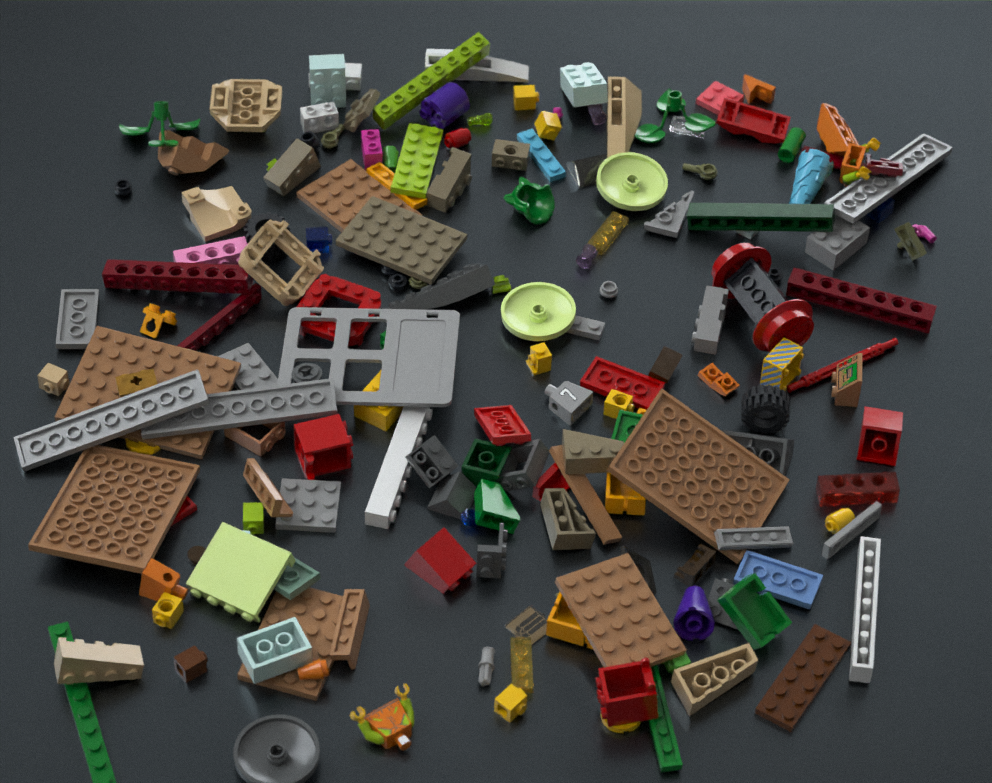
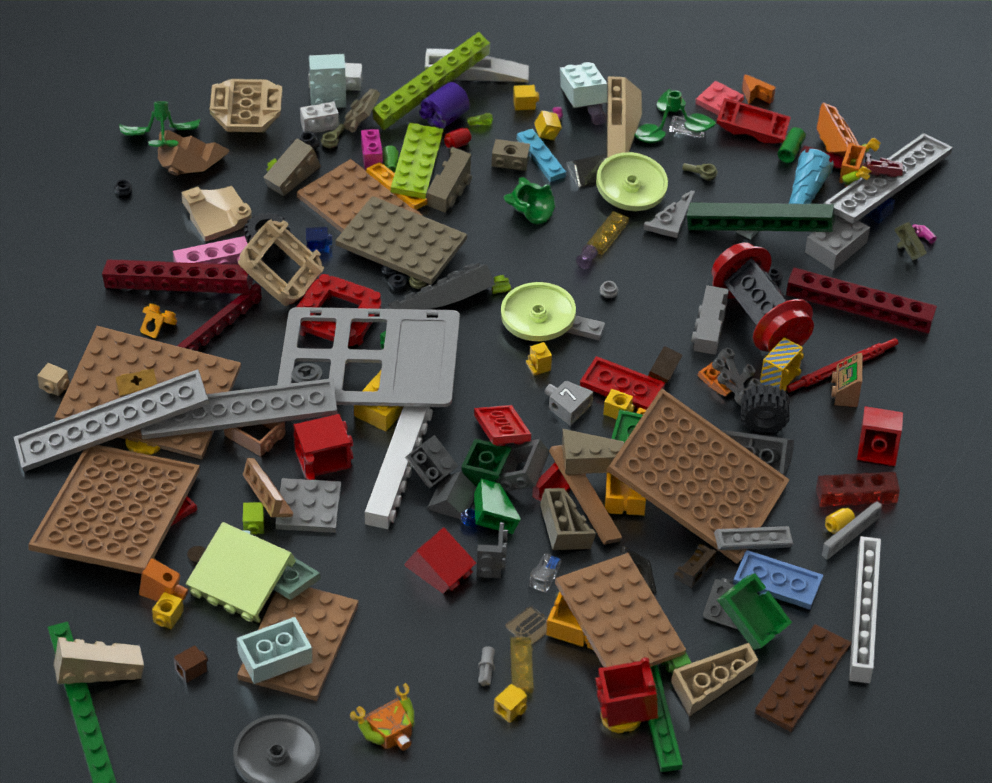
(77, 318): light grey plate -> none
(253, 370): light grey plate -> none
(314, 670): orange cone -> none
(350, 626): medium nougat panel -> none
(545, 572): none -> clear leg
(694, 615): dark purple cone -> none
(726, 357): none -> dark grey plant

